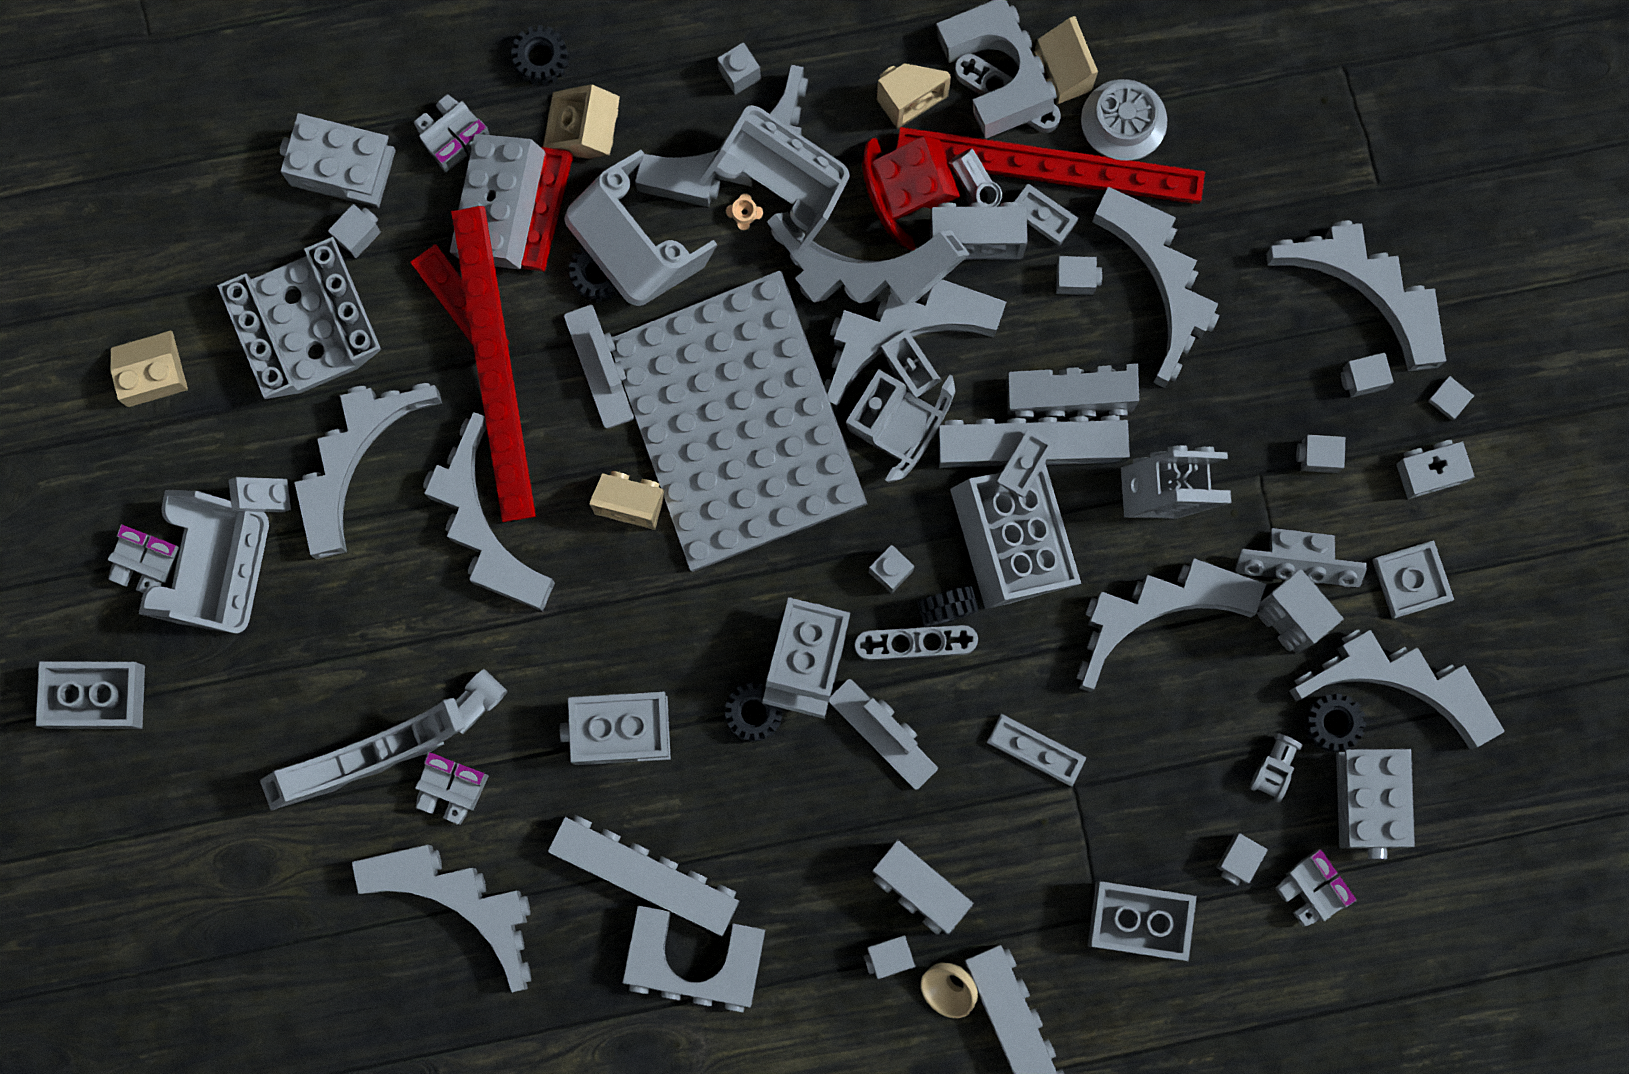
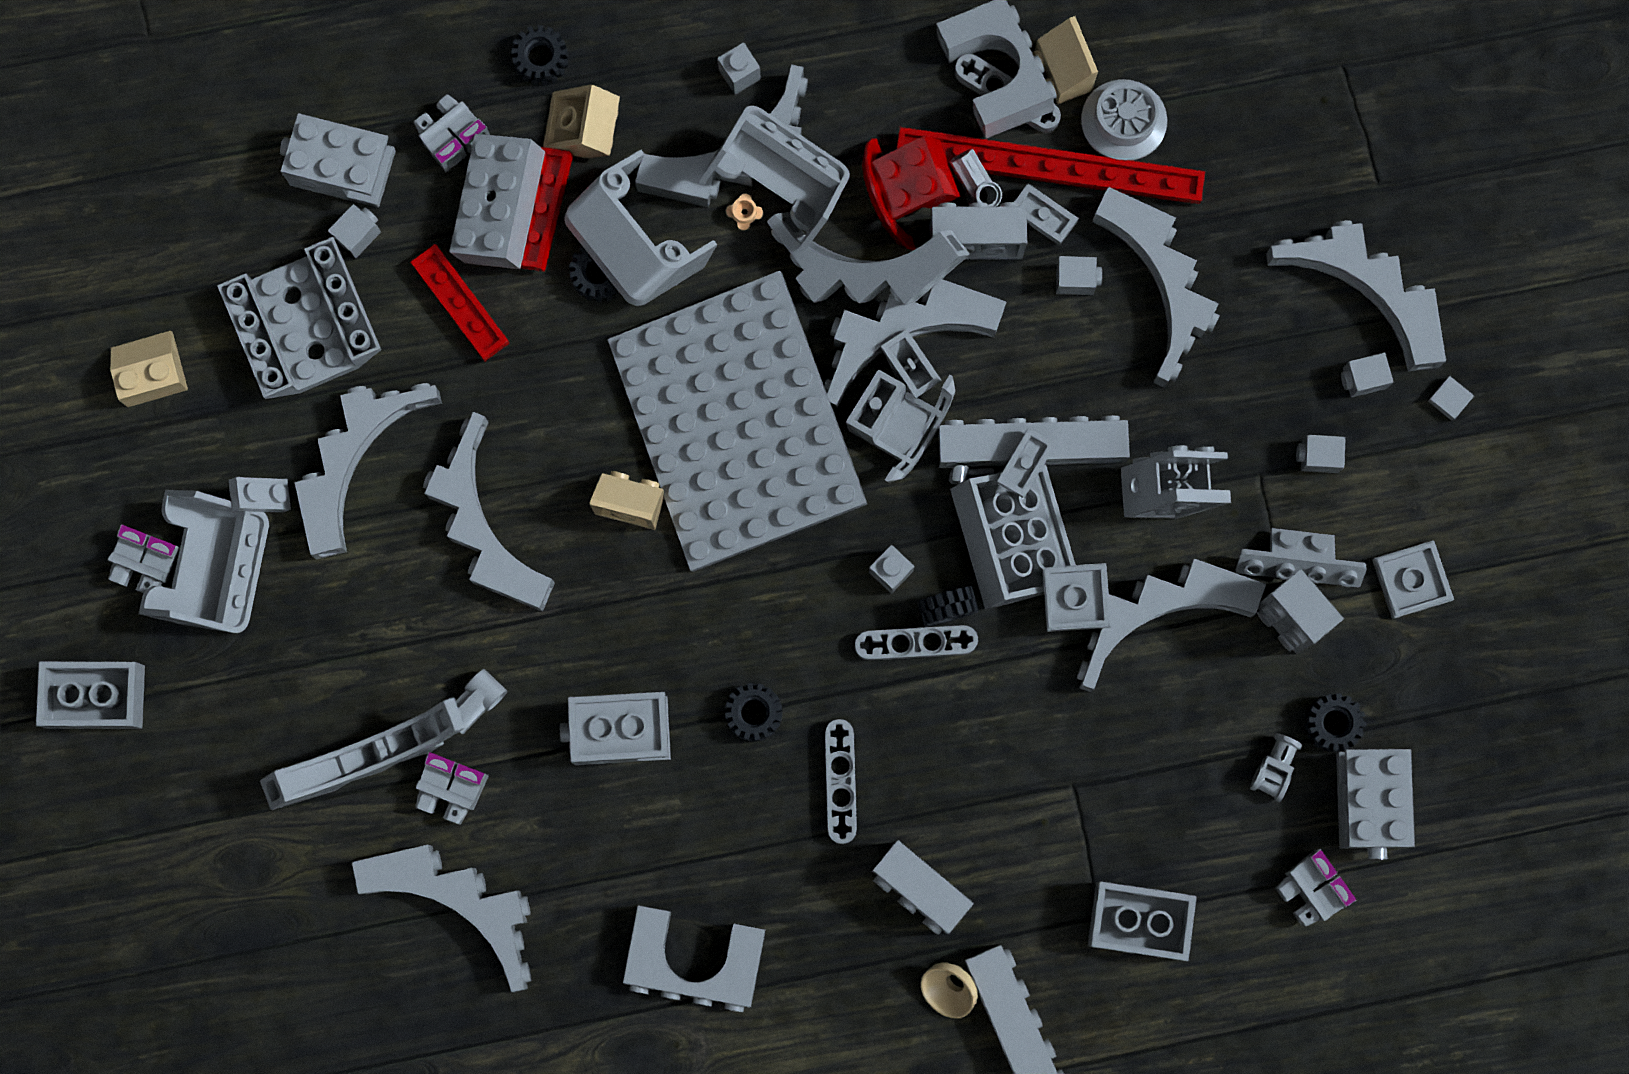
(493, 363): red plate -> none
(598, 365): light grey bracket -> none
(643, 875): light grey brick -> none
(806, 657): light grey torso -> none
(844, 781): none -> light grey beam
(883, 733): light grey bracket -> none
(889, 957): light grey brick -> none
(911, 91): tan slope -> none
(961, 472): none -> light grey hand
(1036, 750): light grey tile -> none
(1073, 392): light grey wedge -> none
(1076, 597): none -> light grey tile
(1241, 860): light grey brick -> none
(1420, 480): light grey brick -> none
(1452, 695): light grey arch -> none

